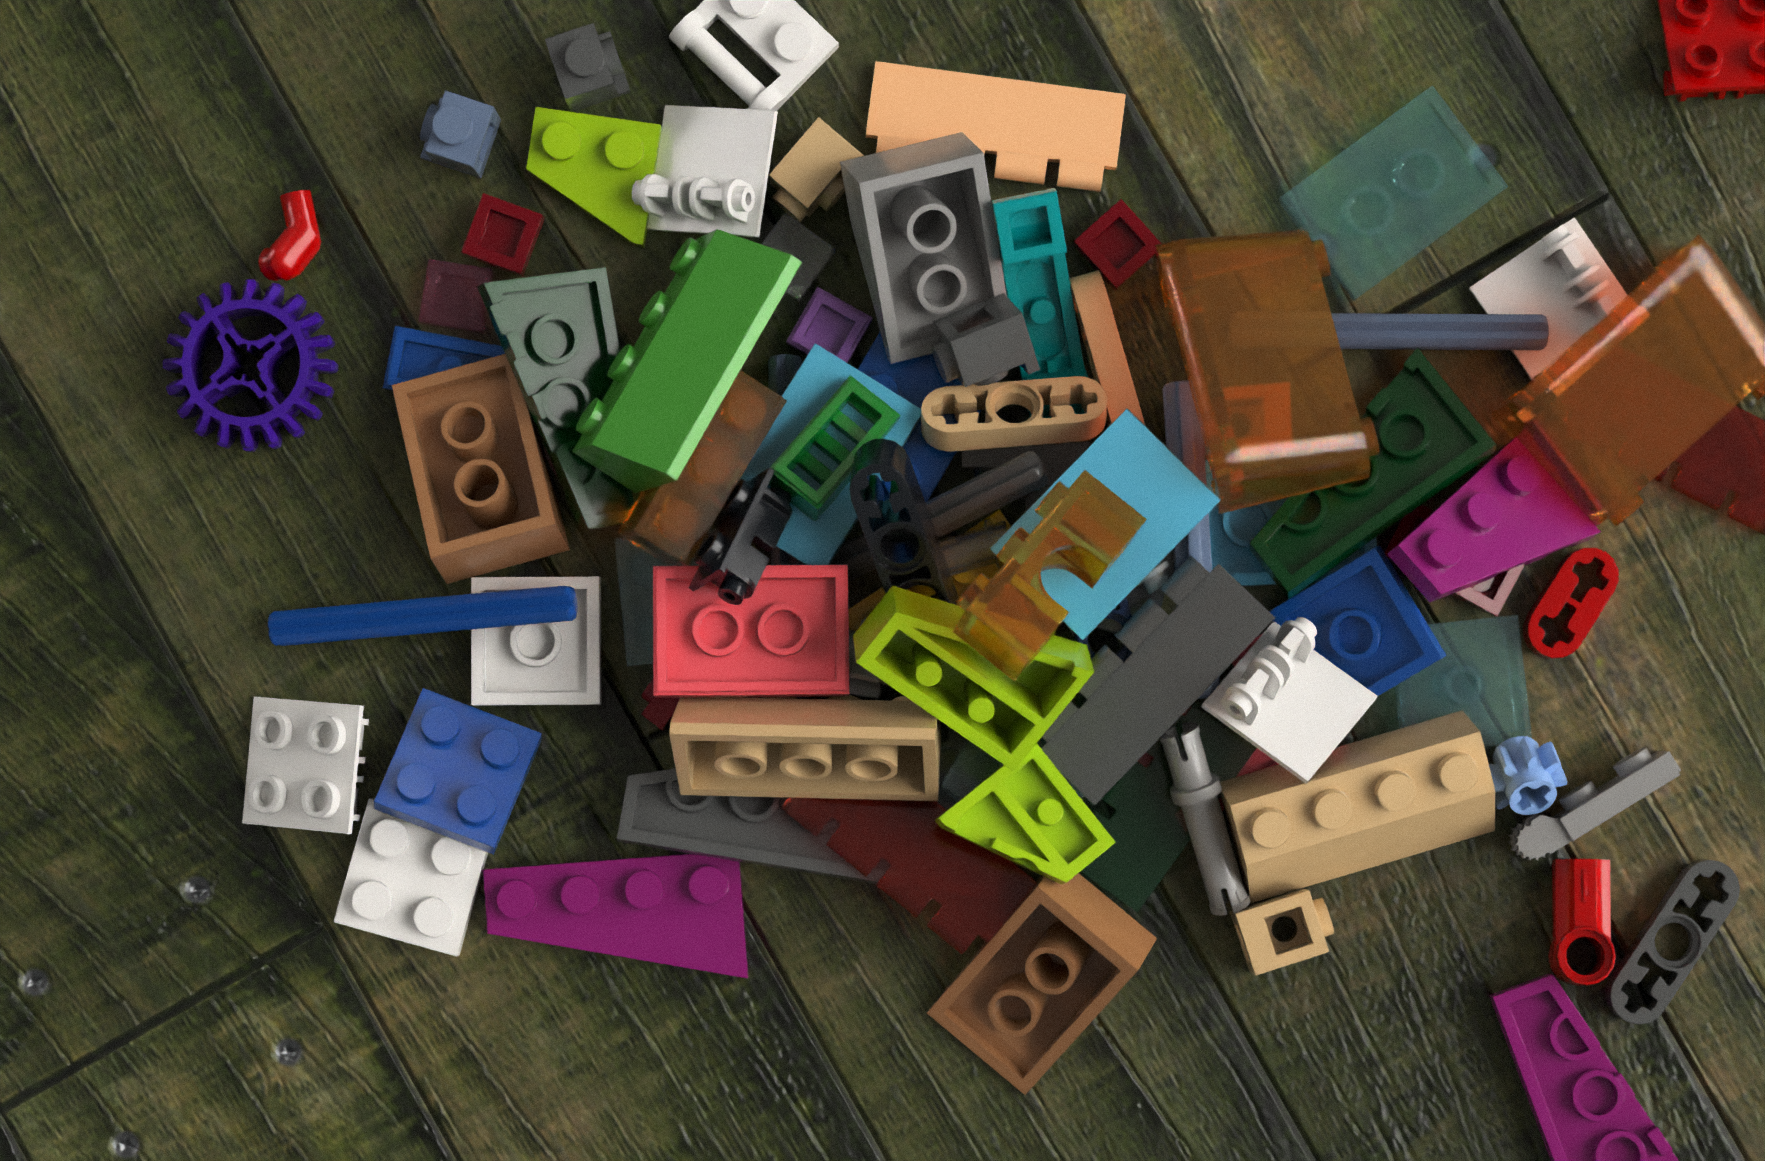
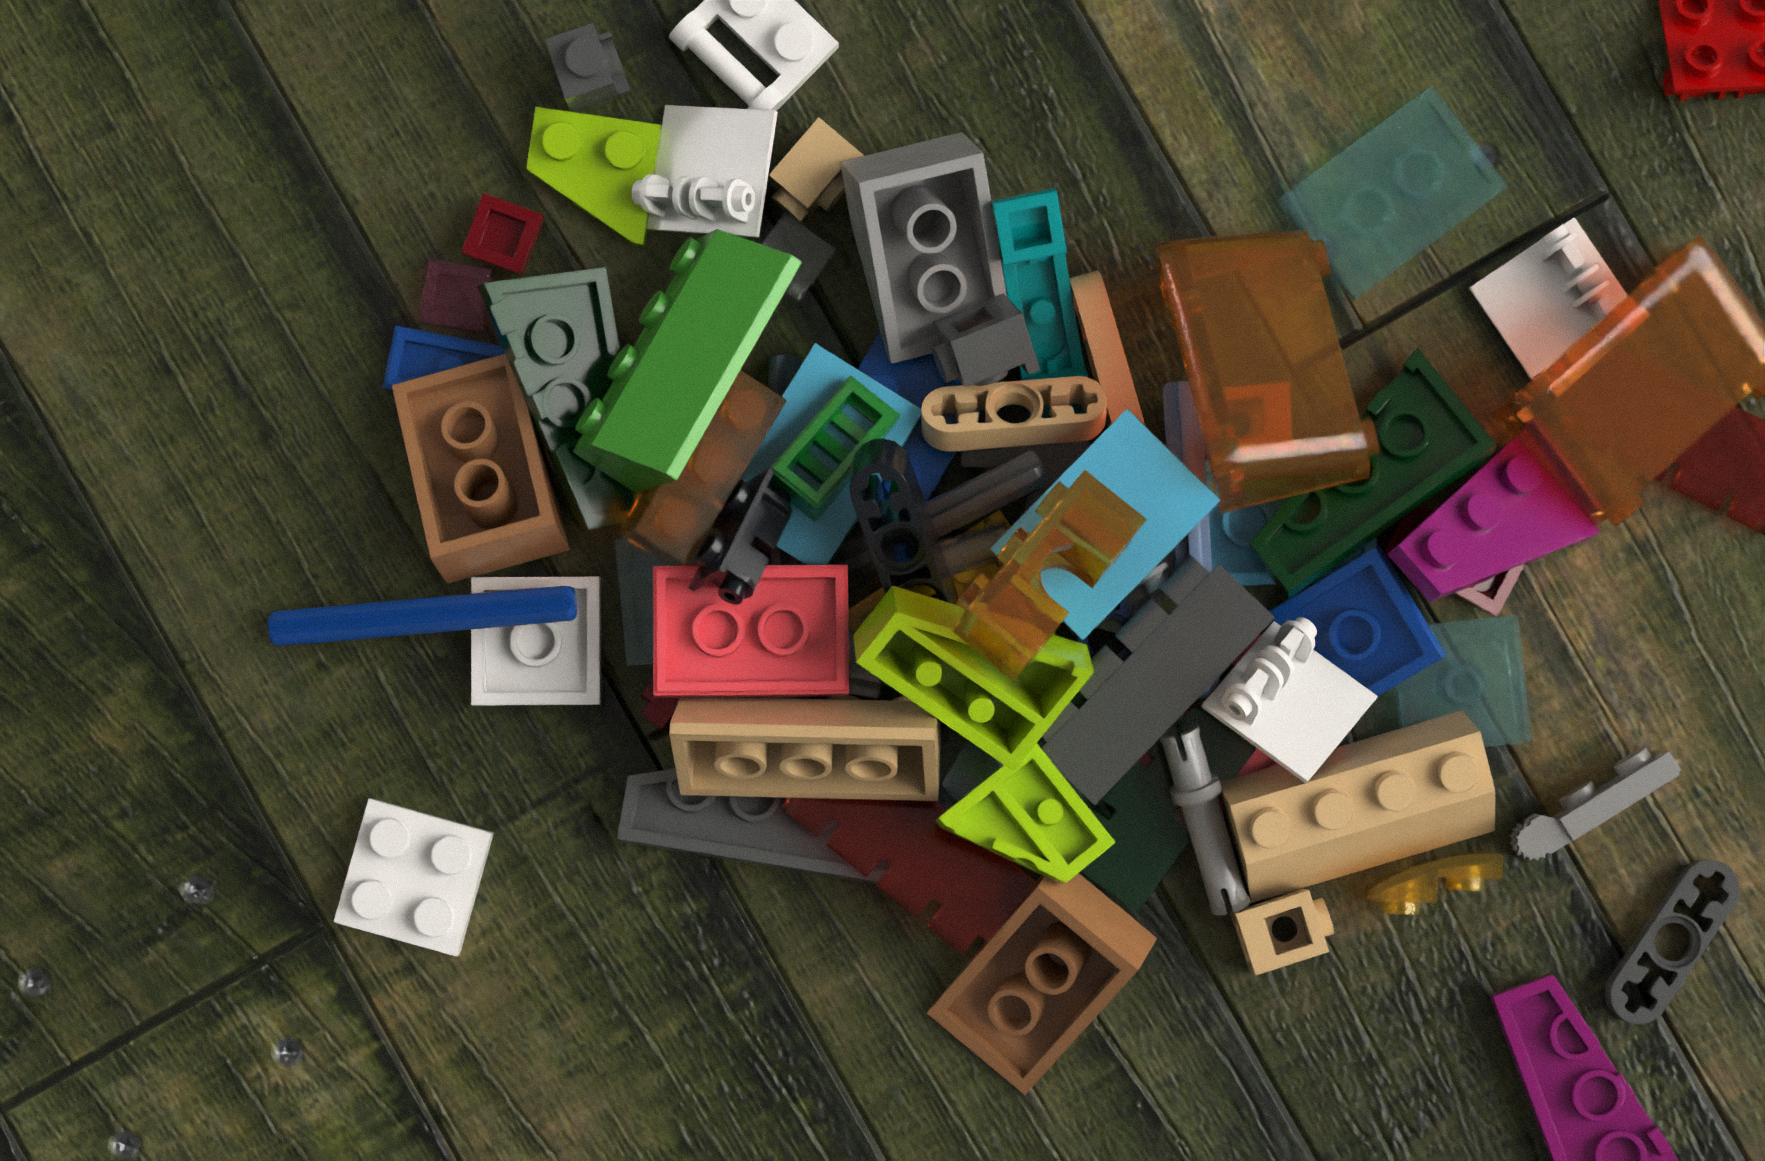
(224, 381): dark purple gear -> none
(297, 243): red arm -> none
(304, 765): white hinge -> none
(457, 771): blue plate -> none
(459, 133): sand blue brick -> none
(639, 908): magenta wing -> none
(830, 325): medium lavender tile -> none
(1003, 117): light nougat windscreen -> none
(1117, 244): dark red plate -> none
(1418, 882): none -> clear yellow slope
(1441, 331): sand blue axle -> none
(1526, 775): light blue gear -> none
(1581, 911): red piece -> none
(1583, 611): red beam -> none

